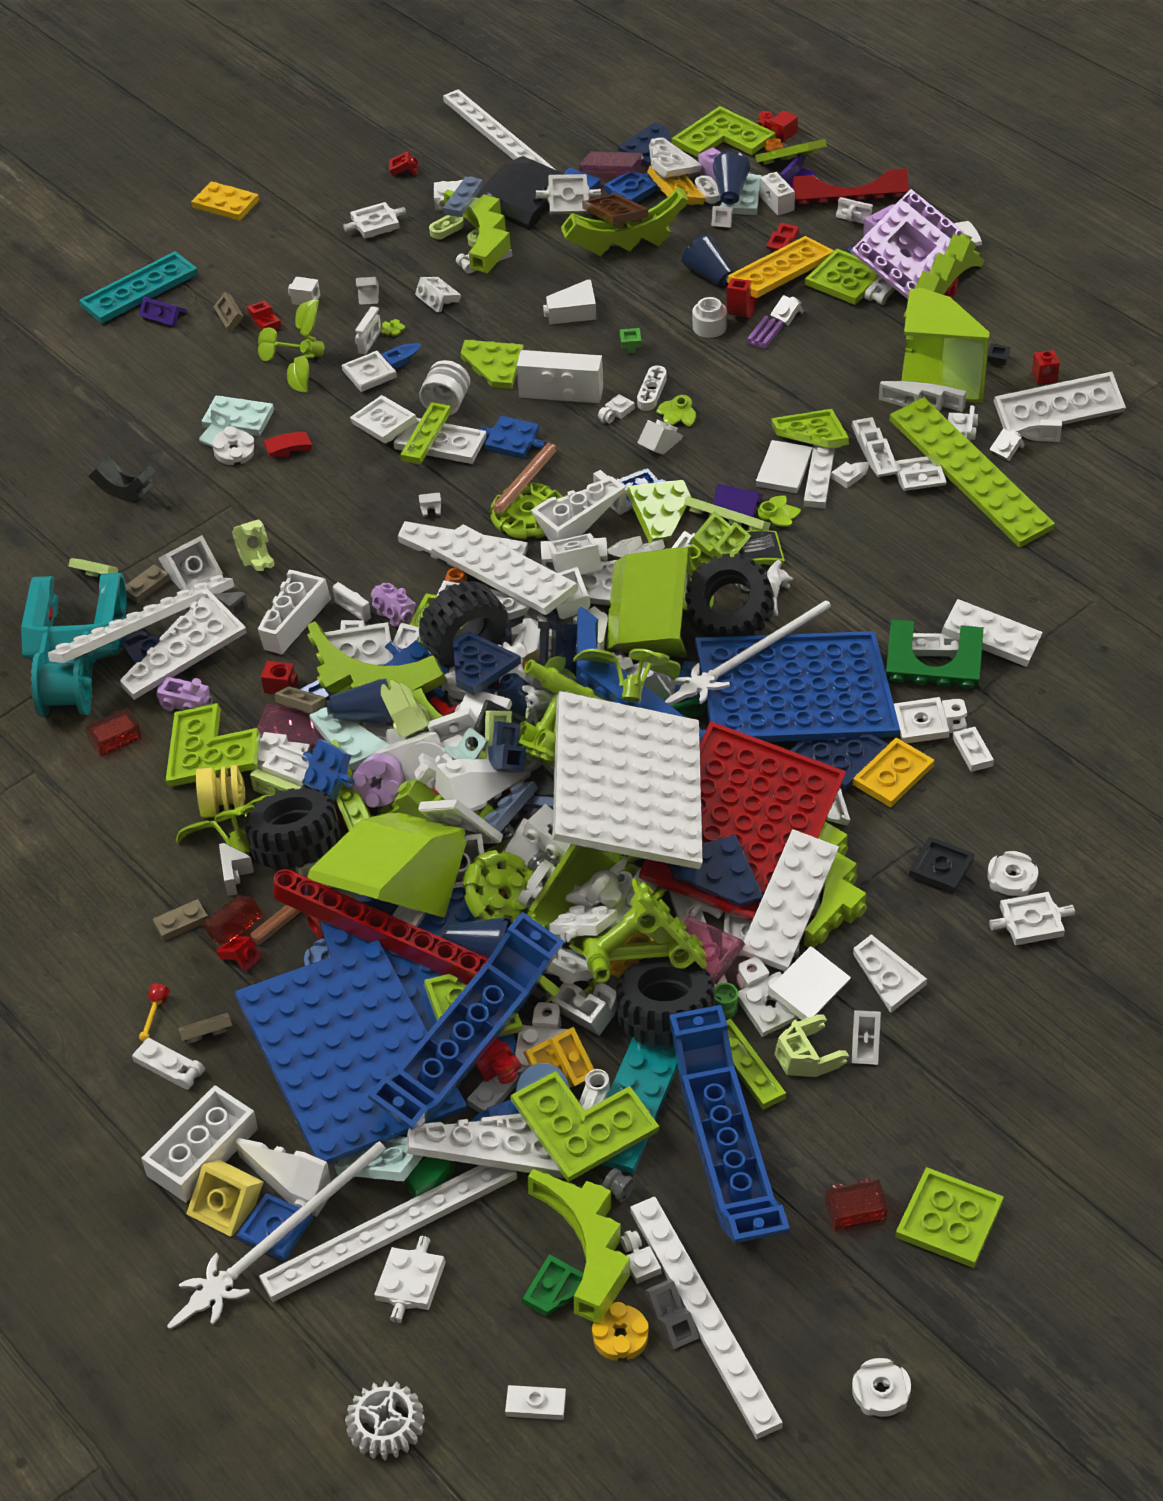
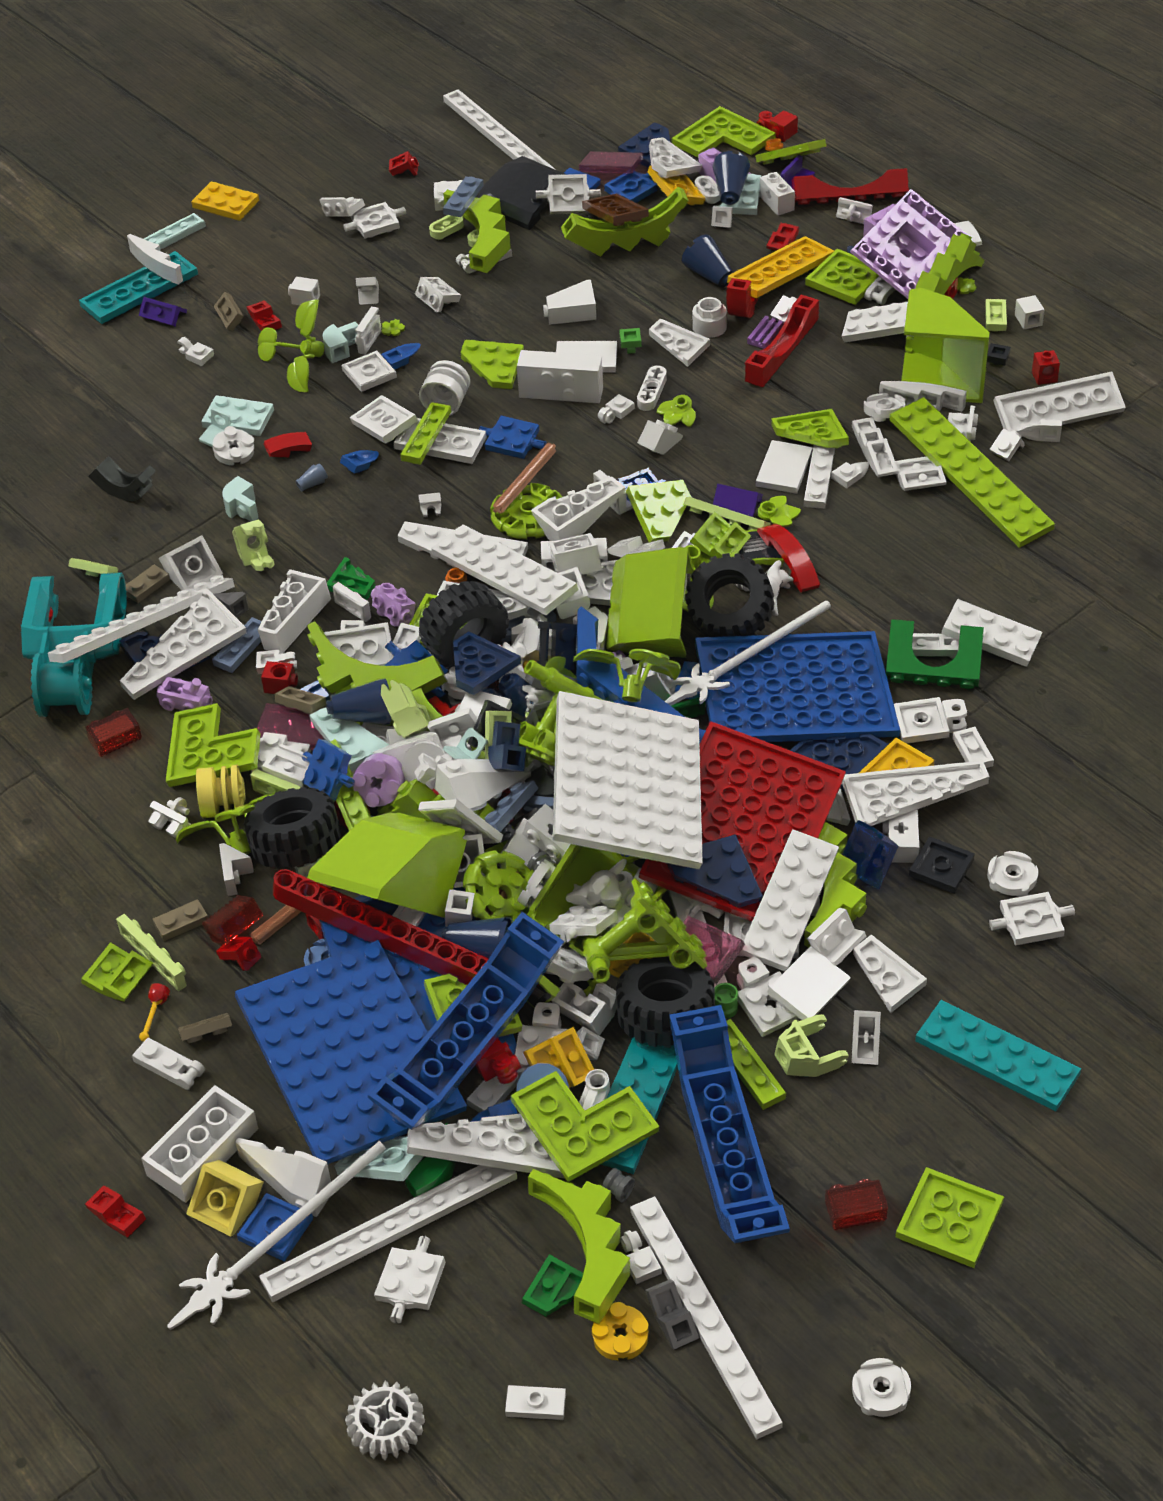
(114, 1211): none -> red slope
(116, 972): none -> lime slope
(148, 948): none -> yellowish green plate
(155, 260): none -> white slope
(174, 815): none -> white hips
(177, 231): none -> light aqua tile
(195, 353): none -> white plate
(237, 651): none -> sand blue plate
(240, 499): none -> light aqua brick
(274, 656): none -> white plate
(313, 476): none -> sand blue cone
(338, 341): none -> light aqua brick
(341, 206): none -> white bracket
(352, 578): none -> green wing
(359, 460): none -> blue plate
(456, 907): none -> white brick
(591, 1042): none -> white slope
(607, 349): none -> white tile
(679, 341): none -> white wing
(793, 554): none -> red slope
(800, 320): none -> red arch
(836, 937): none -> white bracket
(871, 852): none -> clear blue slope
(875, 322): none -> white plate
(881, 406): none -> white plate
(895, 792): none -> white wing
(905, 834): none -> white brick
(965, 285): none -> lime plant
(995, 315): none -> yellowish green plate
(998, 1055): none -> teal plate
(1029, 312): none -> white brick

